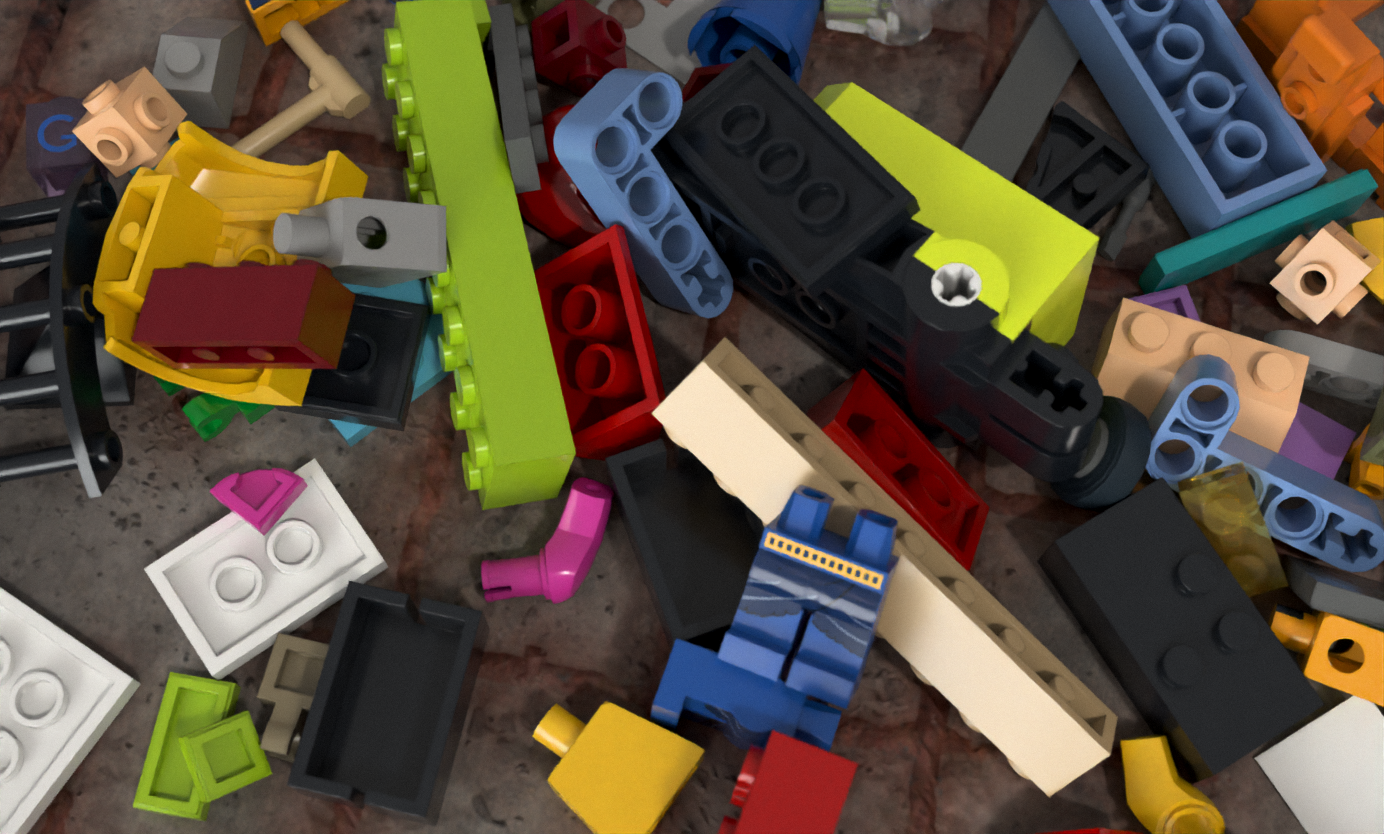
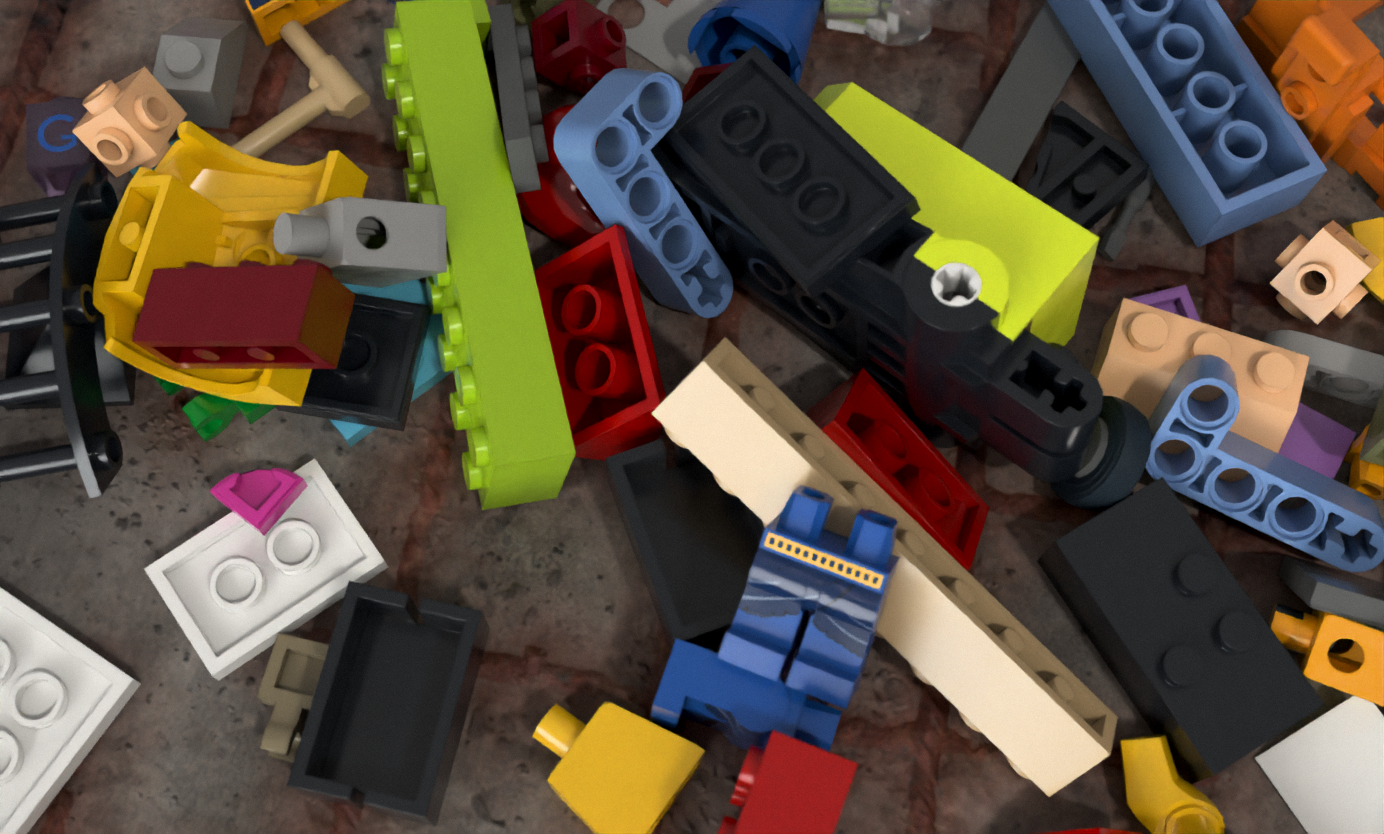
(185, 707): lime tile -> none
(224, 756): lime tile -> none
(567, 553): dark pink arm -> none
(1234, 524): clear yellow plate -> none
(1257, 232): teal tile -> none

